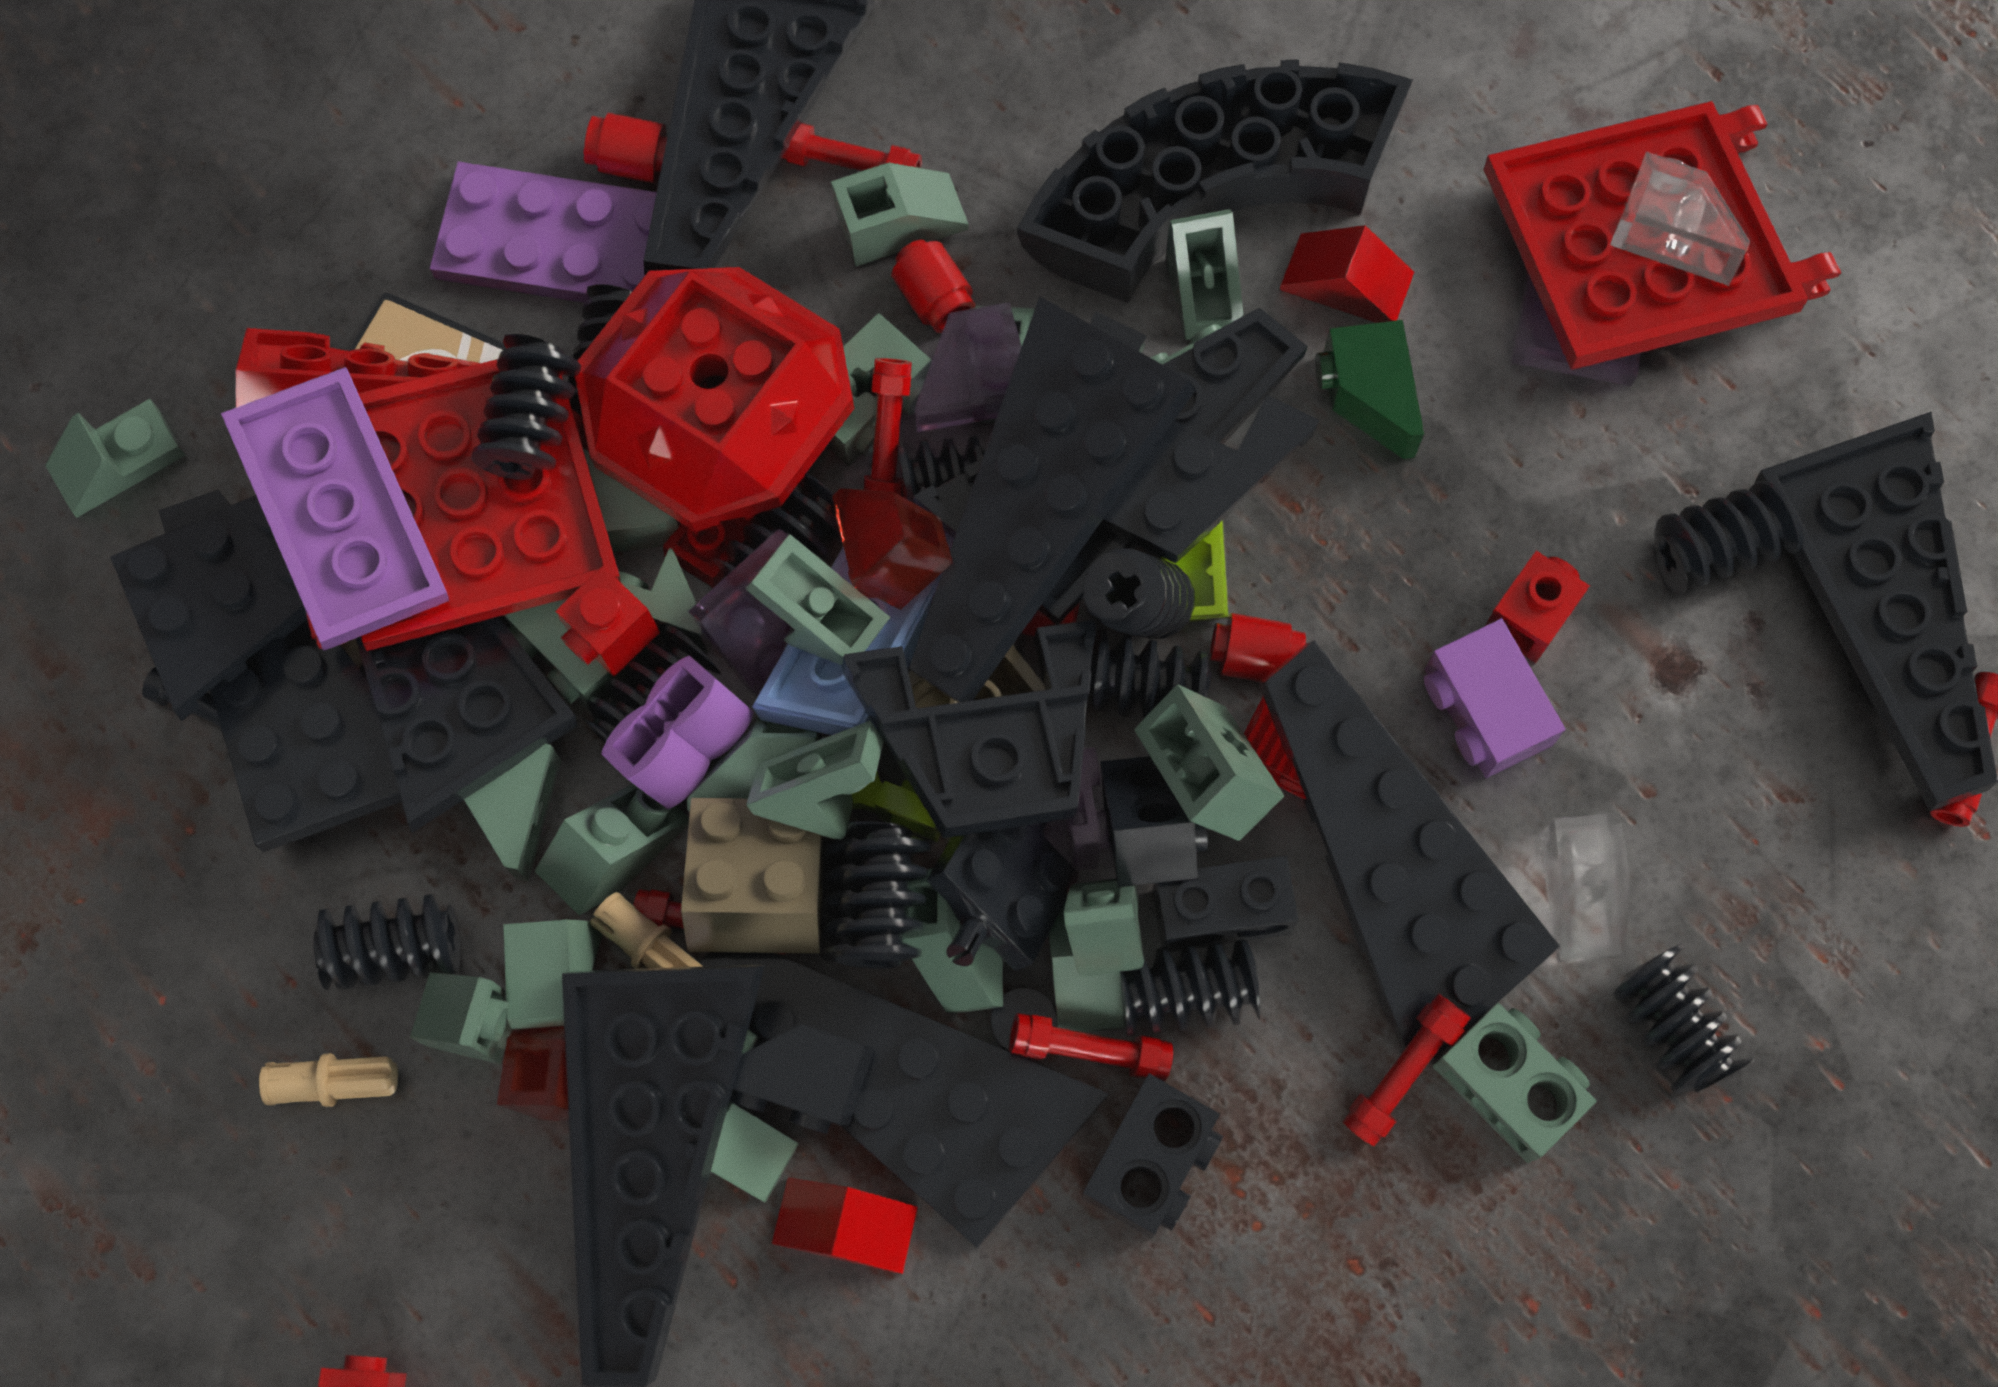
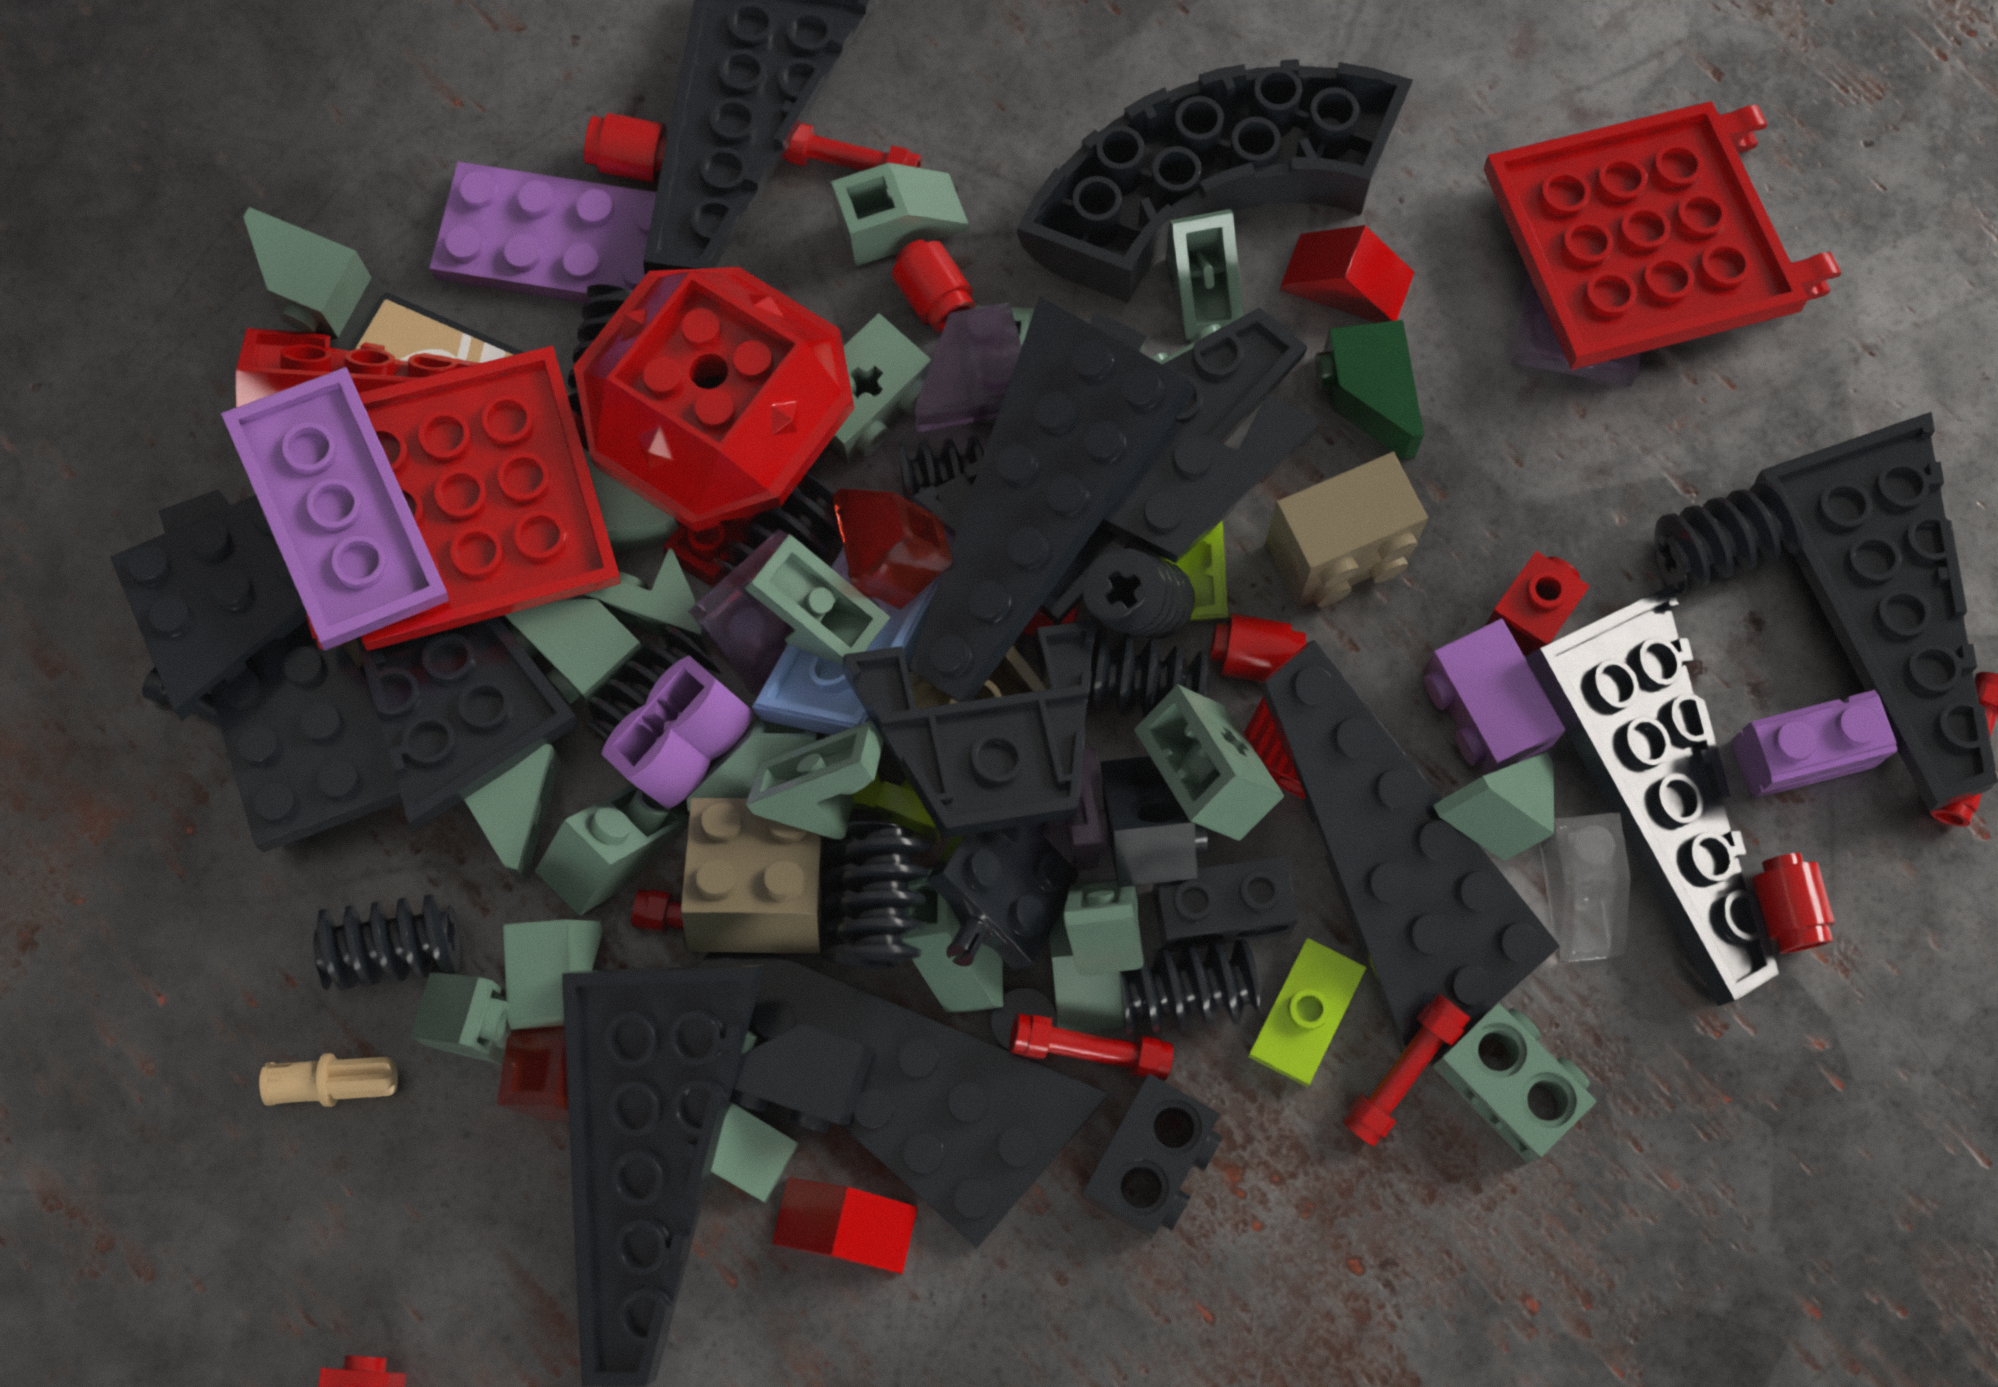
(107, 460): sand green slope -> none
(307, 274): none -> sand green slope
(523, 407): black piece -> none
(606, 622): red brick -> none
(639, 936): tan axle -> none
(891, 382): red bar -> none
(1307, 1012): none -> lime plate
(1346, 531): none -> dark tan brick
(1506, 807): none -> sand green slope
(1657, 763): none -> wing
(1680, 221): clear slope -> none
(1680, 1022): black piece -> none
(1794, 903): none -> red brick
(1814, 744): none -> medium lavender brick

